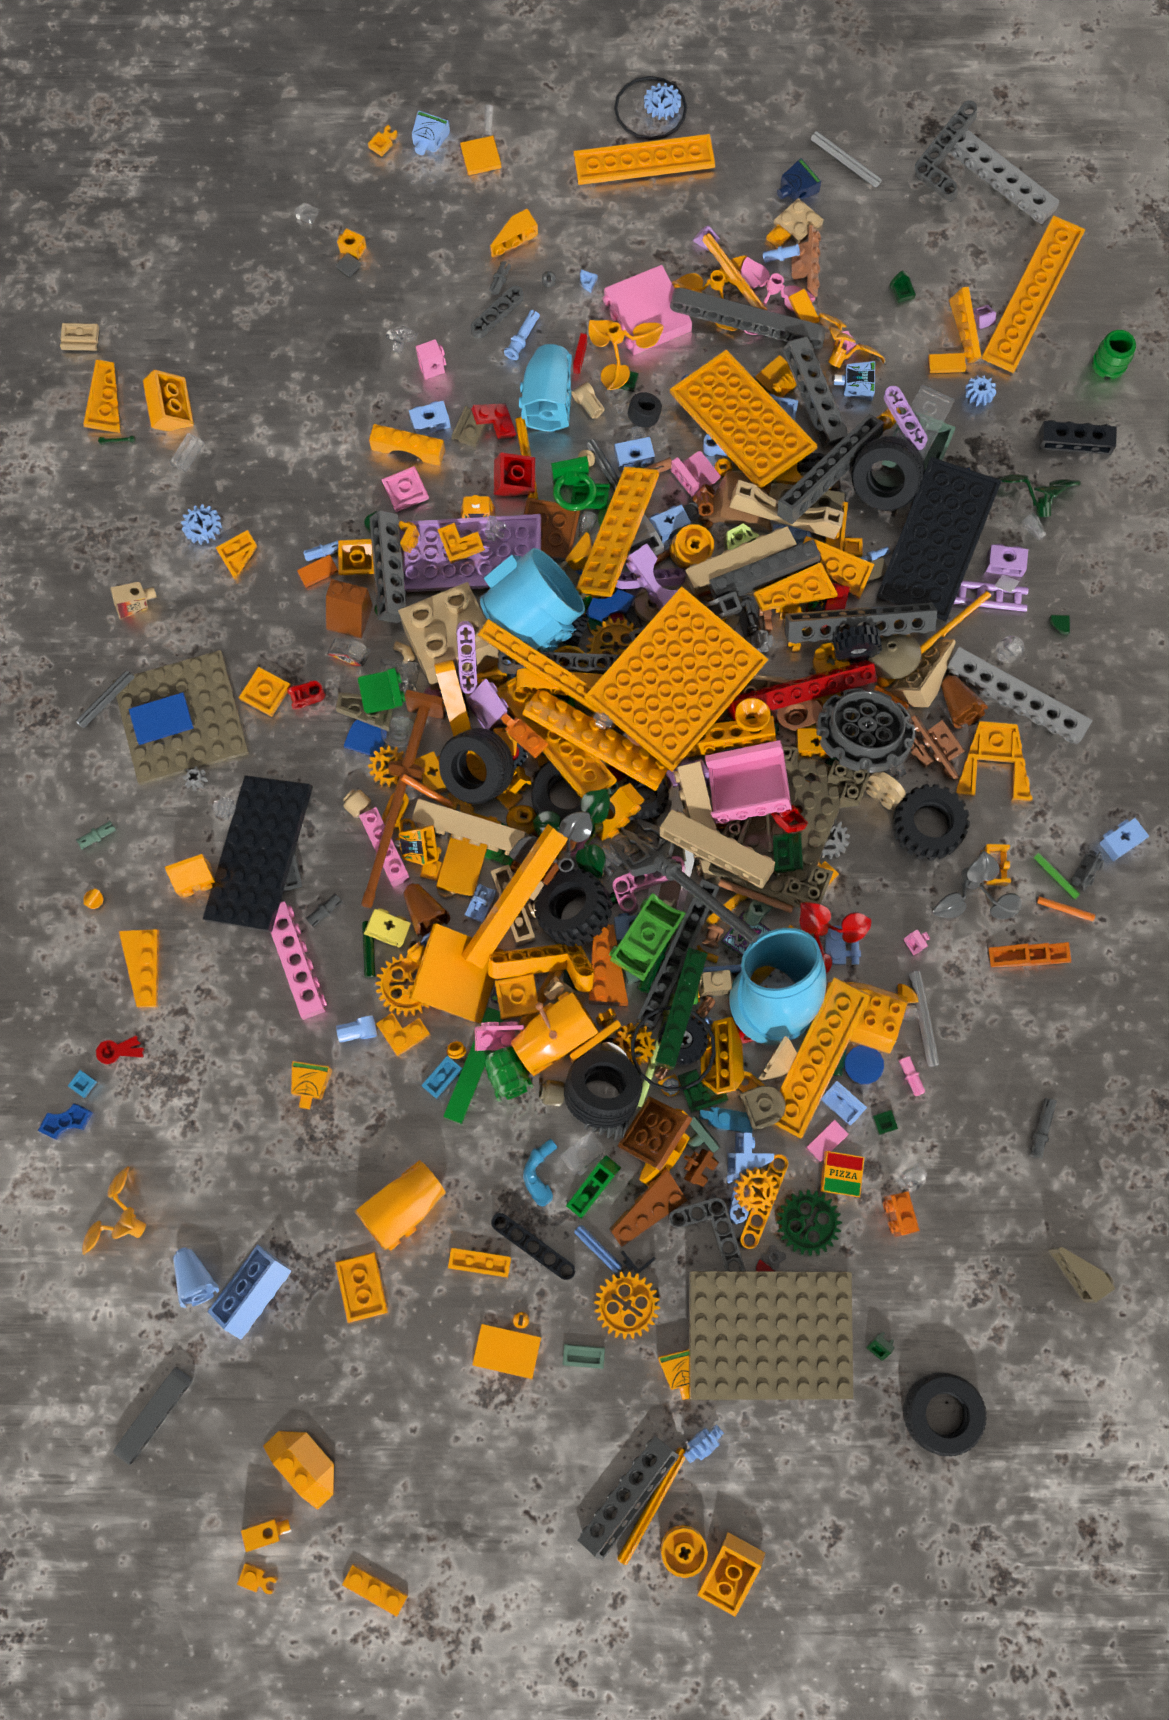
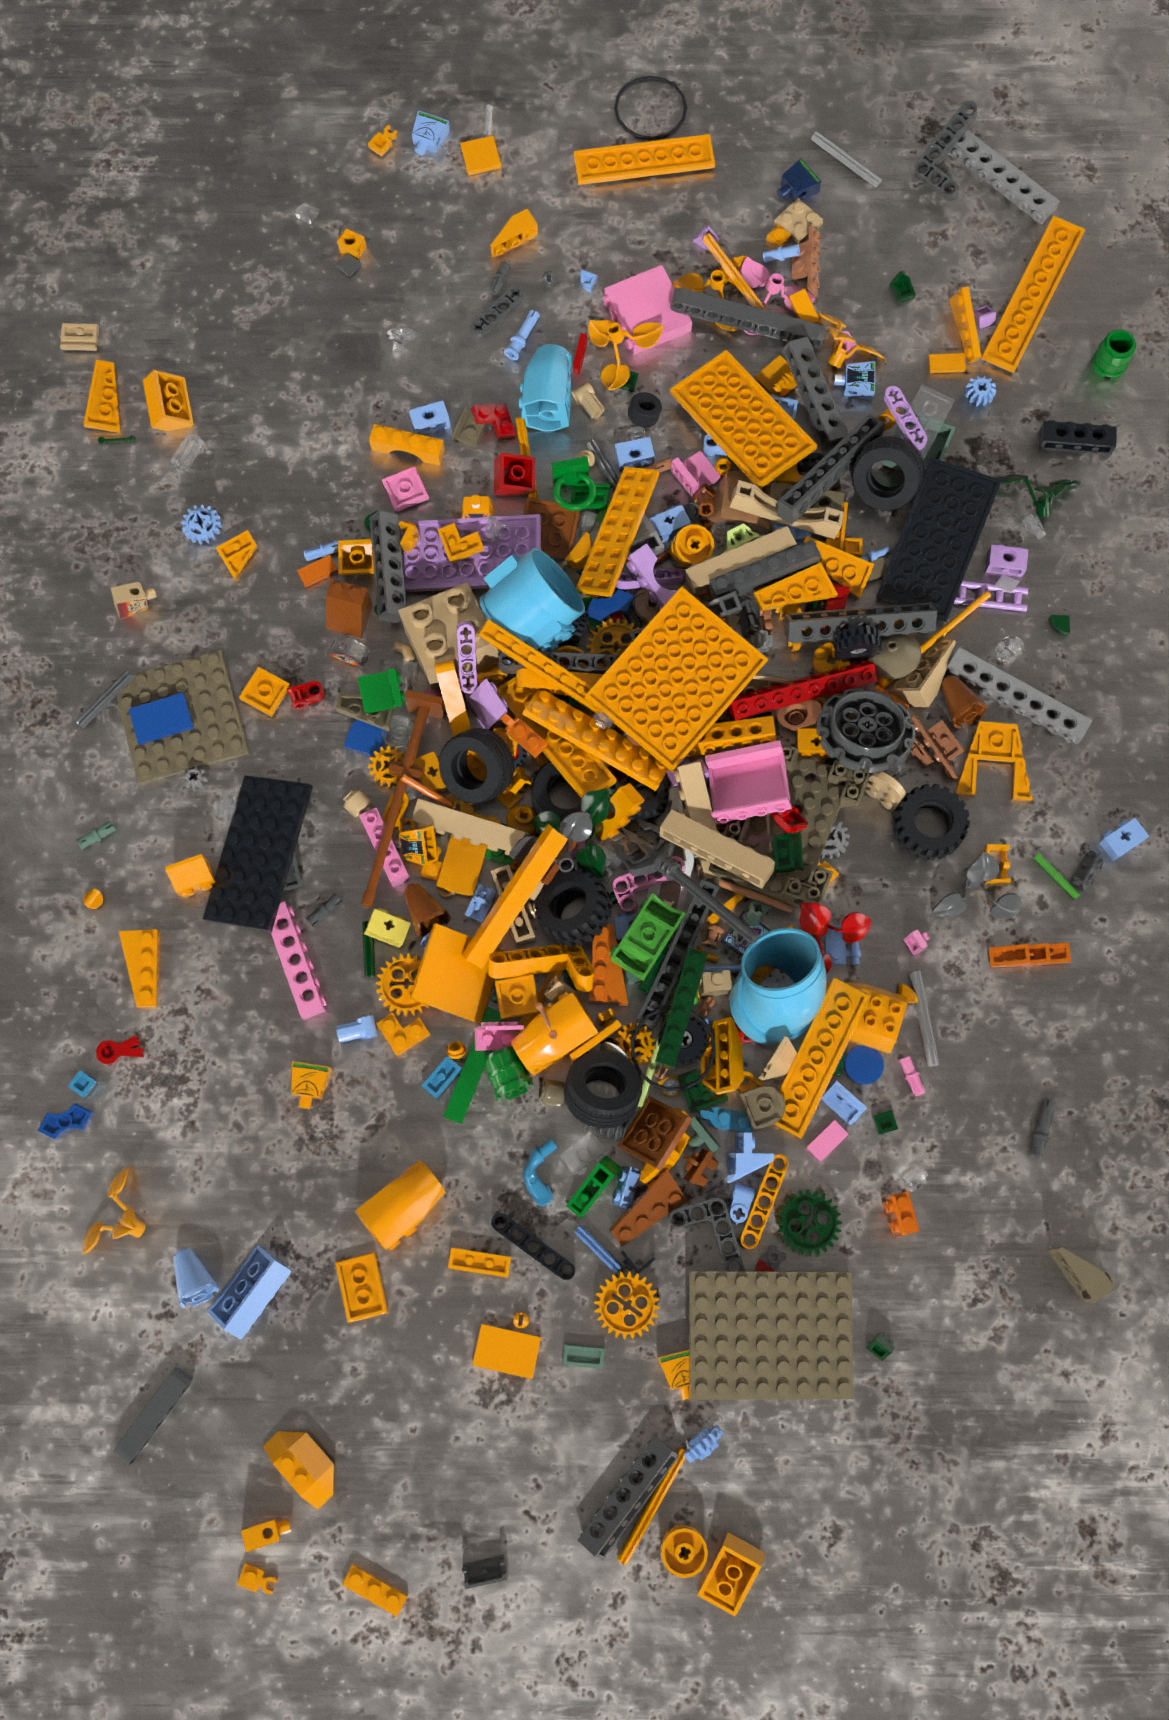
(416, 952): light orange cone -> none
(431, 359): bright pink brick -> none
(484, 1571): none -> dark grey hinge
(622, 1195): none -> light blue hinge
(670, 98): light blue gear -> none
(755, 708): light orange piece -> none
(764, 1185): light orange gear -> none
(842, 1174): tile -> none
(973, 1418): black tyre -> none
(1065, 908): orange bar -> none

